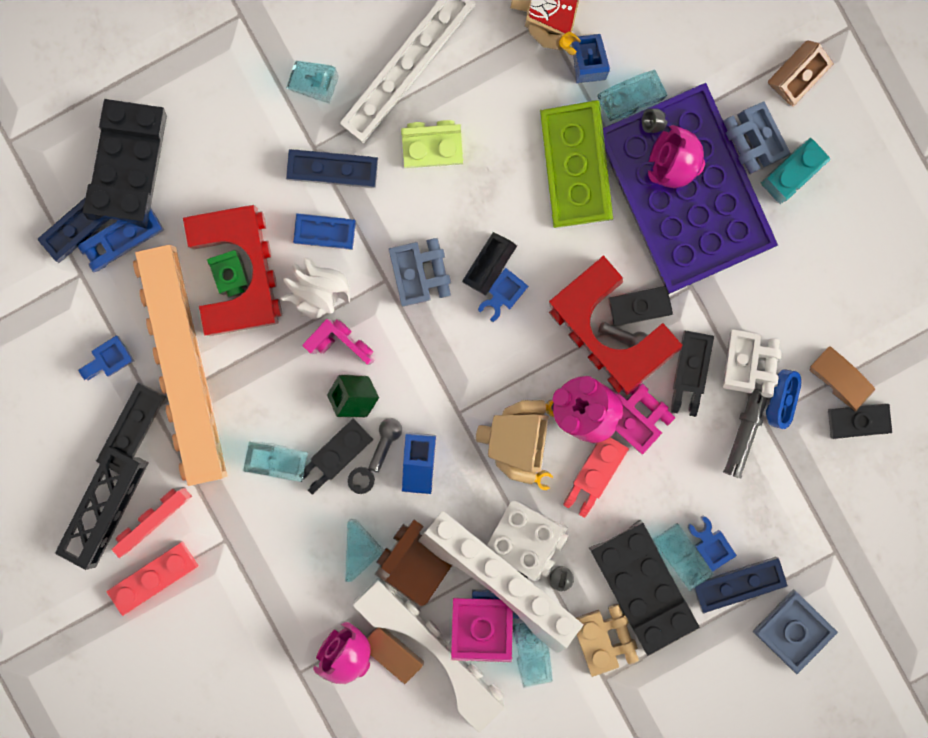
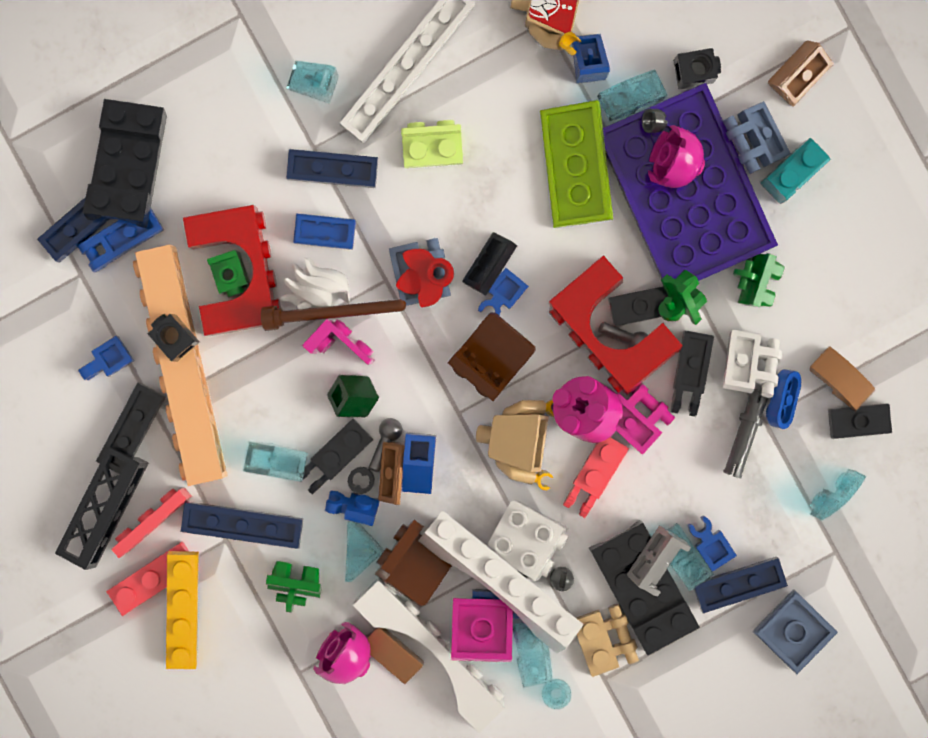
(182, 609): none -> yellow plate
(185, 341): none -> black brick
(241, 525): none -> dark blue plate
(275, 317): none -> reddish brown piece
(281, 581): none -> green hips
(356, 508): none -> blue plate
(391, 472): none -> medium nougat slope
(420, 276): none -> red plate
(492, 356): none -> reddish brown bracket
(560, 702): none -> clear light blue plate
(656, 559): none -> light grey hinge
(682, 298): none -> green hips
(687, 77): none -> black brick
(755, 279): none -> green hips
(827, 502): none -> clear light blue slope

